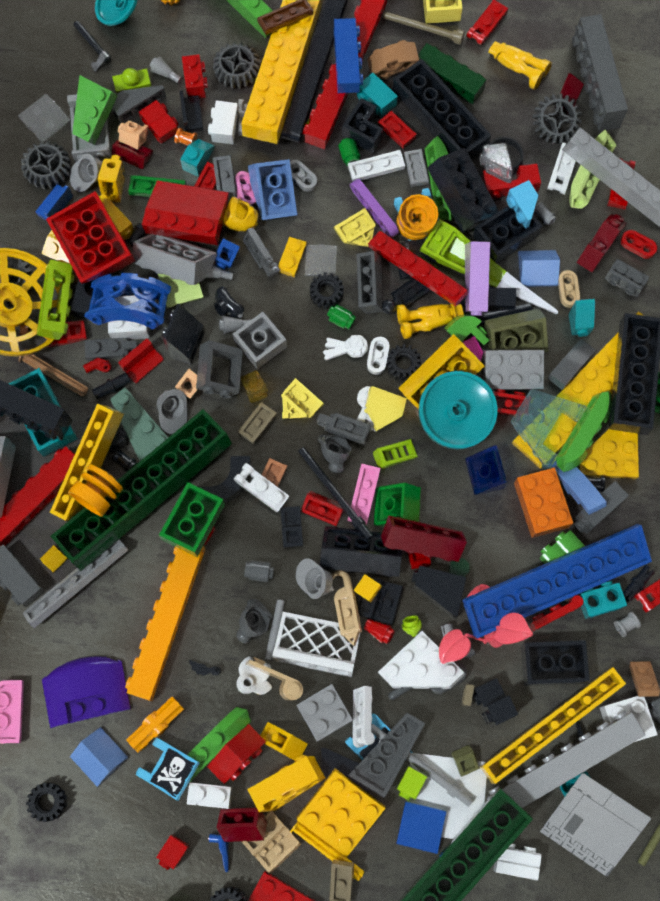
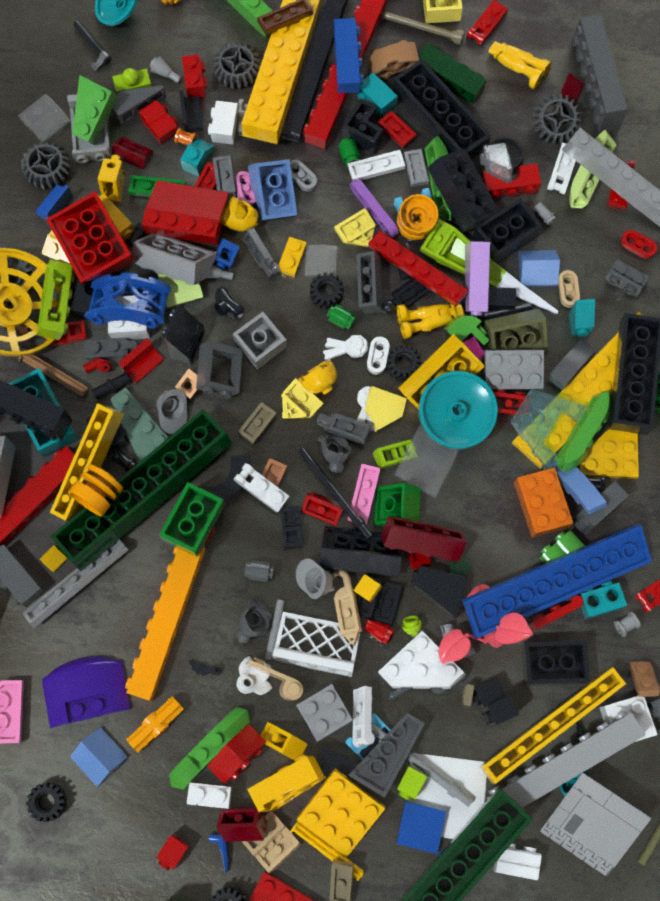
(85, 172): light grey piece -> none
(132, 134): light nougat brick -> none
(171, 771): flag -> none
(231, 324): light grey cone -> none
(254, 386): clear yellow slope -> none
(320, 378): none -> yellow cylinder
(425, 463): none -> clear piece
(465, 760): olive slope -> none
(486, 471): clear blue slope -> none
(523, 201): medium azure slope -> none
(602, 242): dark red arch -> none
(638, 583): black pin -> none

